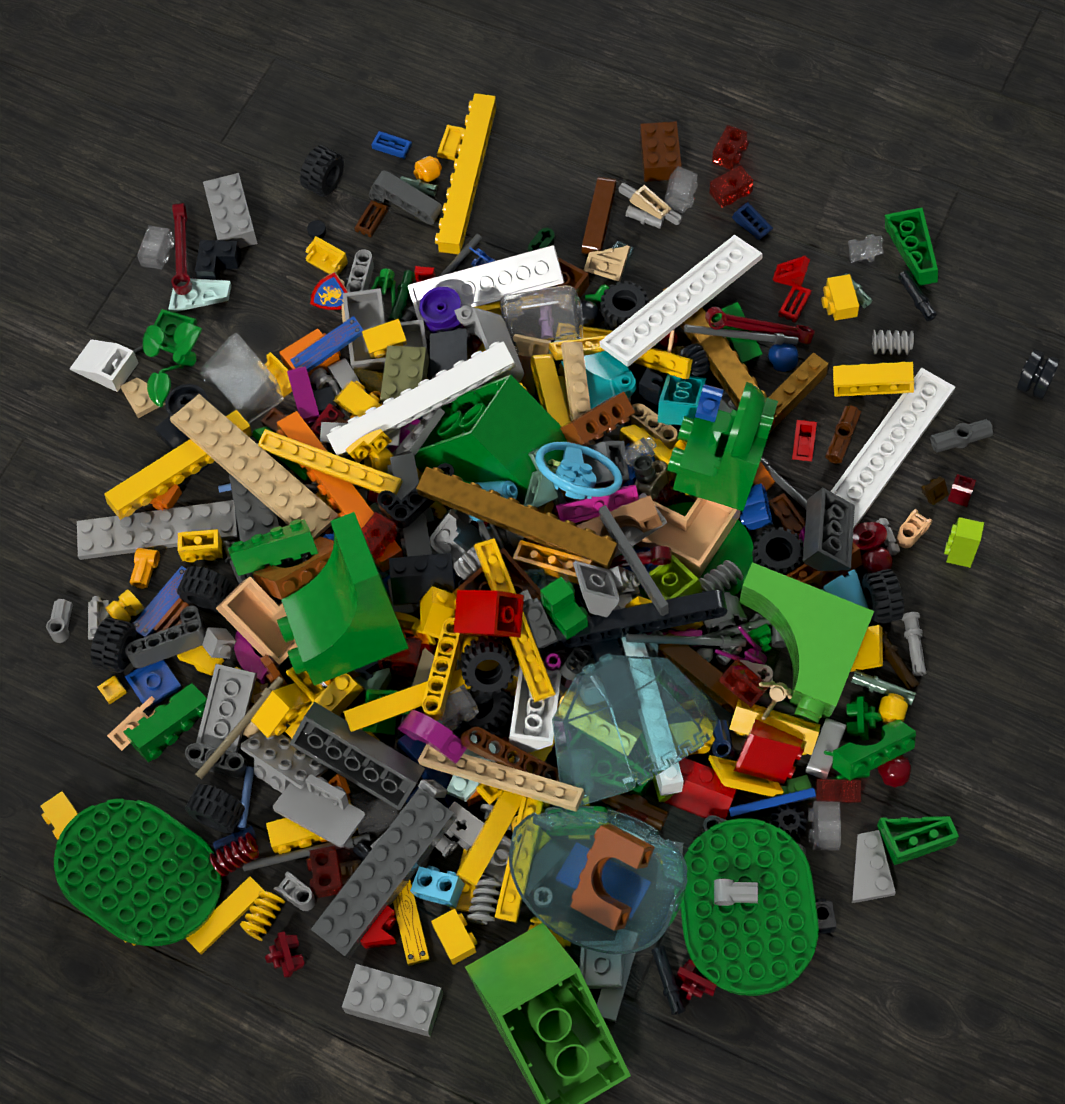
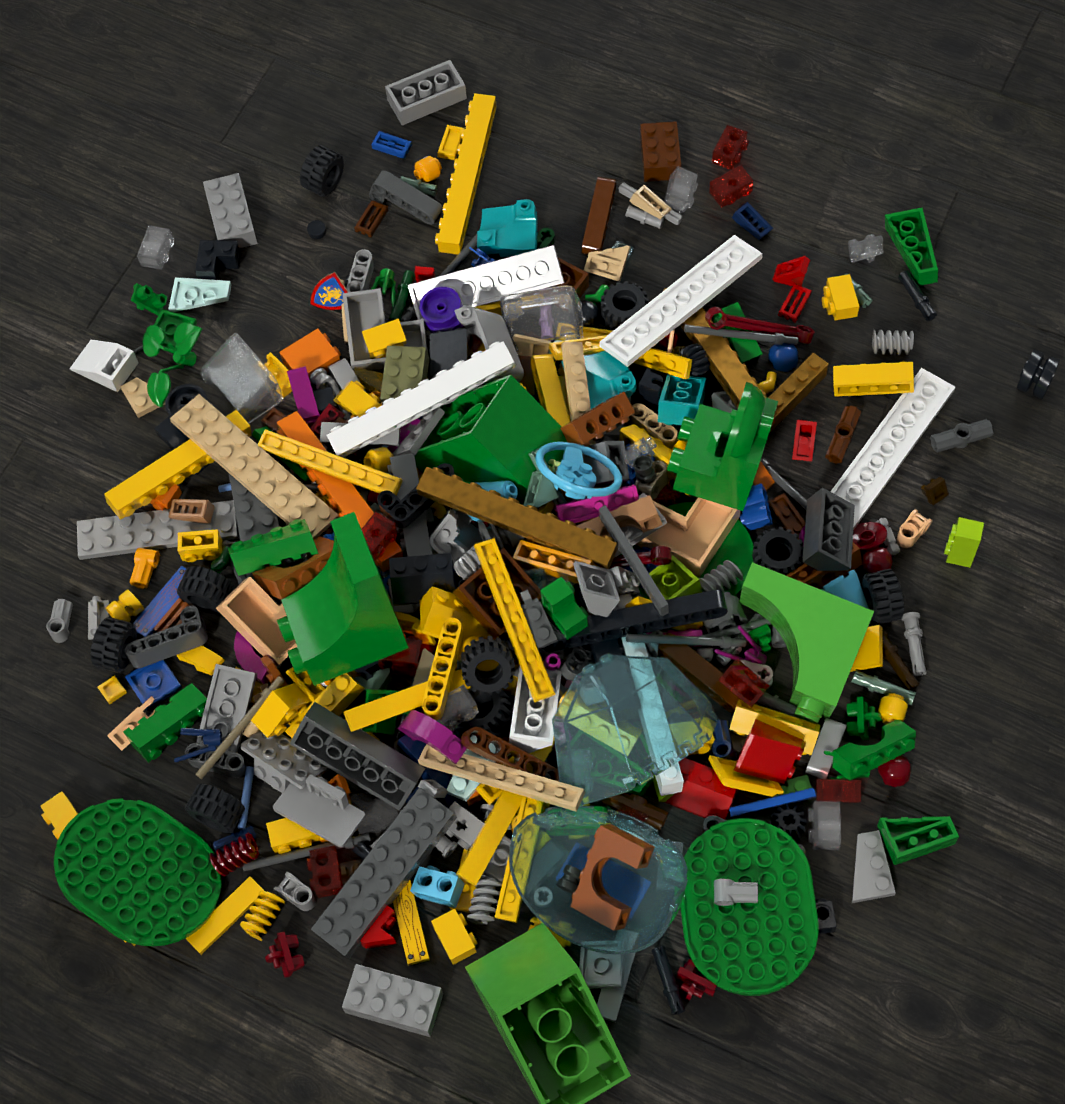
(147, 299): none -> green hips
(180, 218): dark red piece -> none
(203, 515): none -> medium nougat slope
(211, 737): none -> dark blue plant
(218, 643): light grey brick -> none
(222, 561): none -> dark green arm
(326, 256): yellow hinge -> none
(328, 345): blue tile -> none
(373, 441): yellow slope -> none
(426, 92): none -> light grey brick
(488, 613): red slope -> none
(508, 229): none -> teal slope
(570, 880): none -> pearl dark grey wheel
(709, 403): blue brick -> none
(768, 385): none -> yellow arm
(777, 692): tan plant -> none
(961, 490): dark red slope -> none

